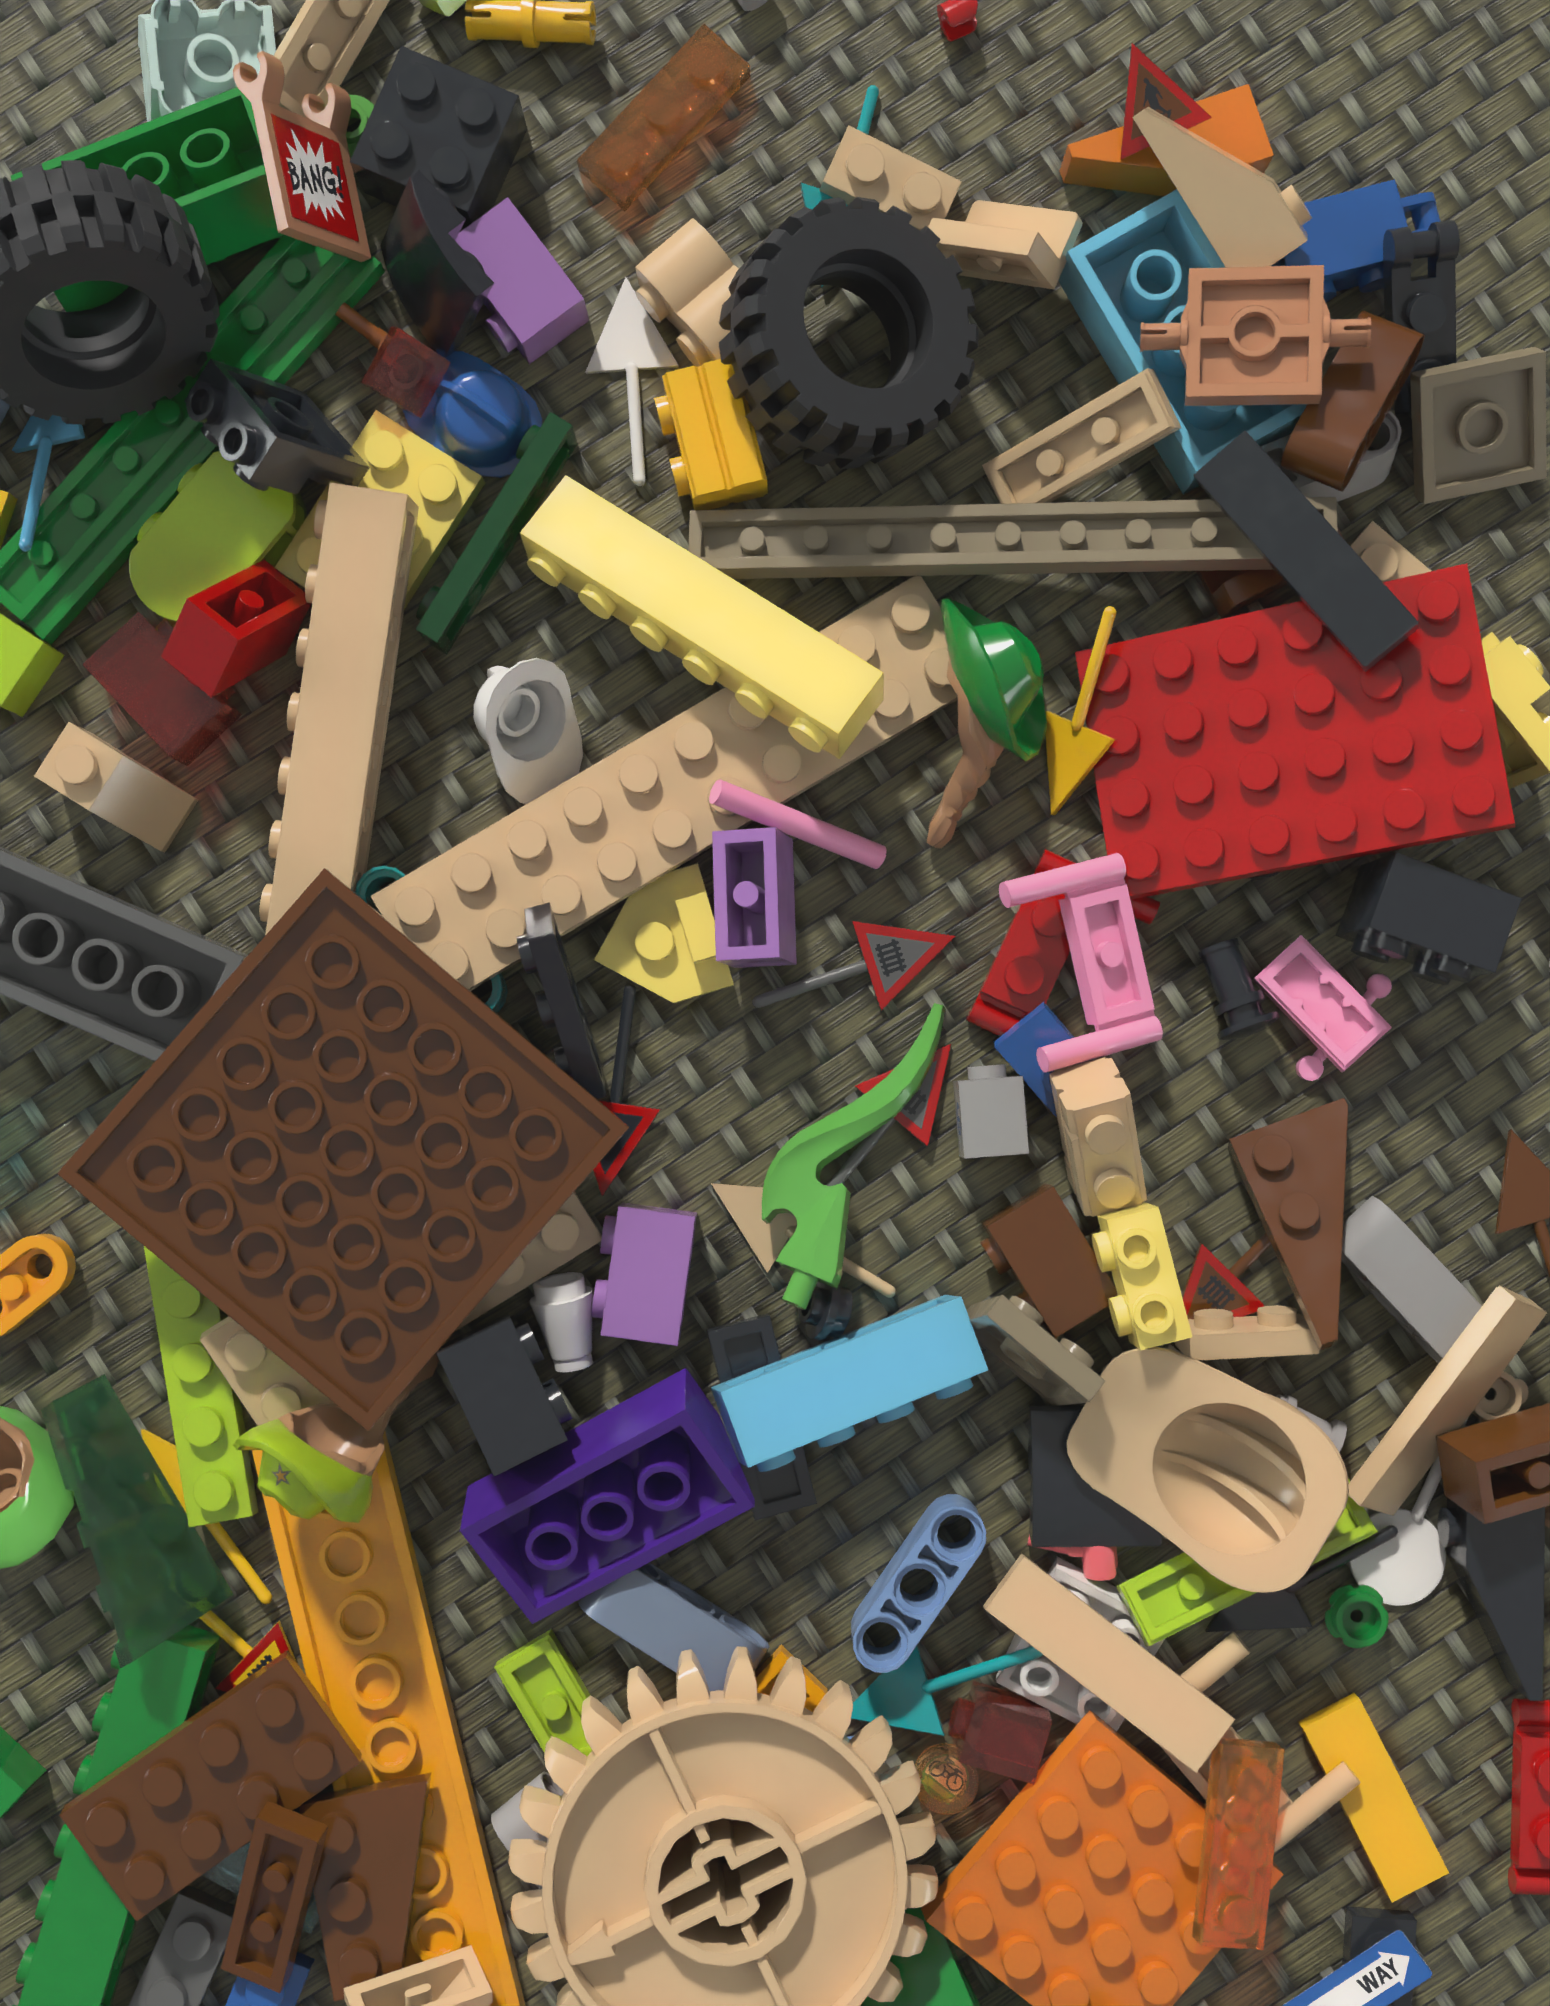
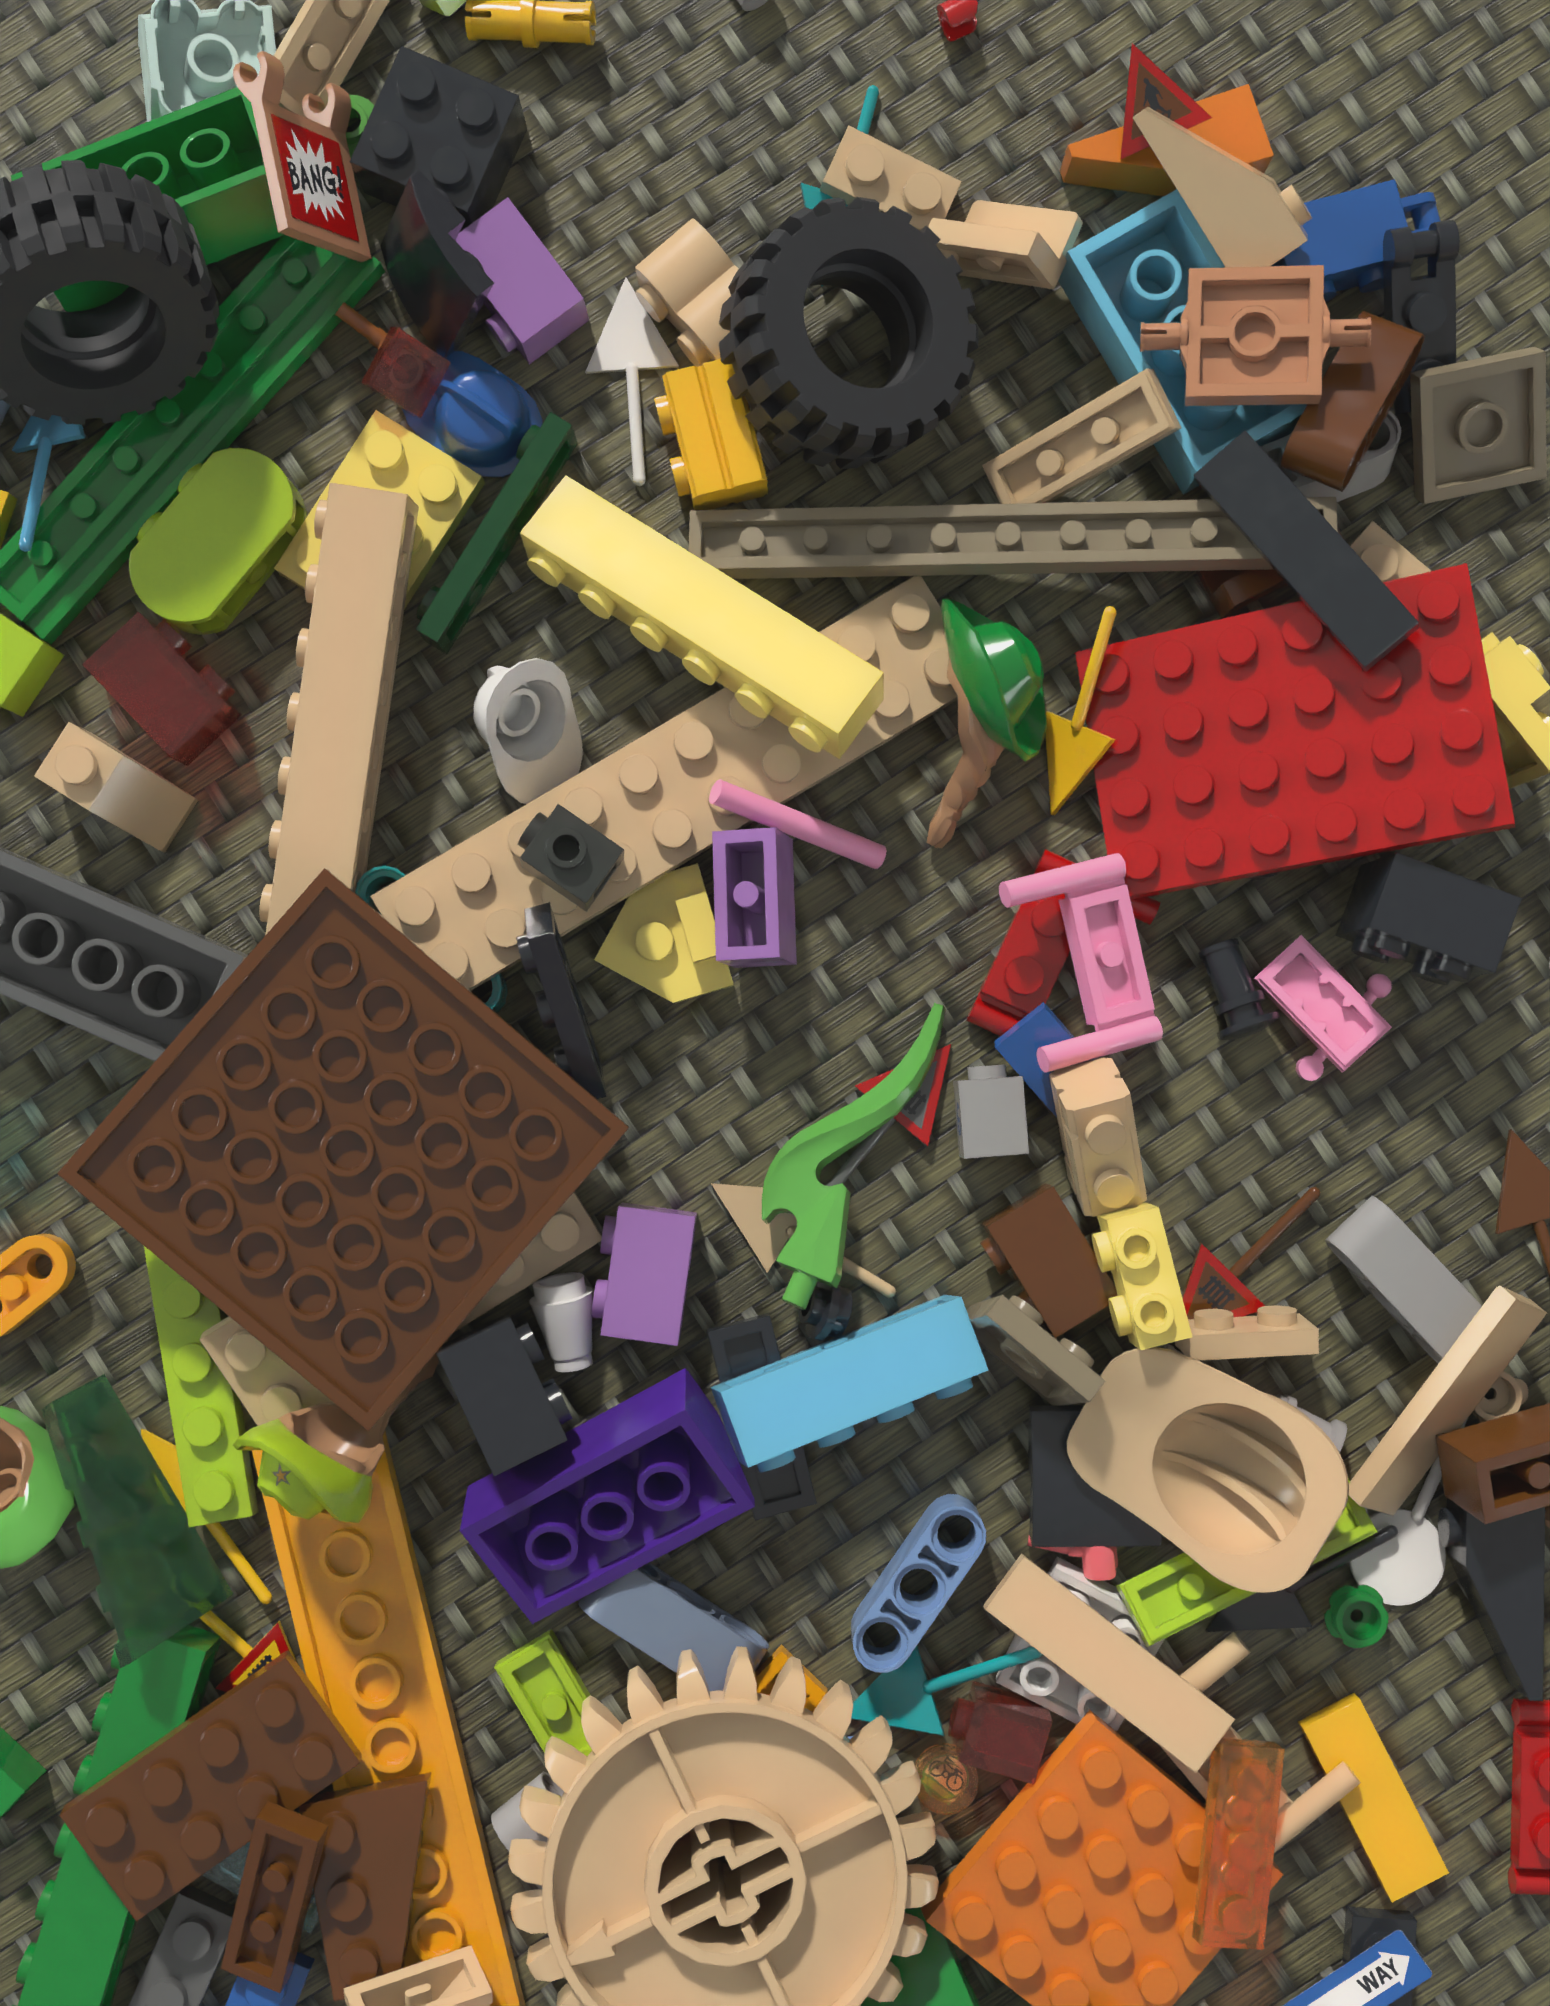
(236, 628): red brick -> none
(270, 431): black plate -> none
(569, 855): none -> pearl dark grey brick
(636, 1117): piece -> none
(664, 117): clear orange plate -> none
(890, 958): piece -> none
(1298, 1191): reddish brown wing -> none

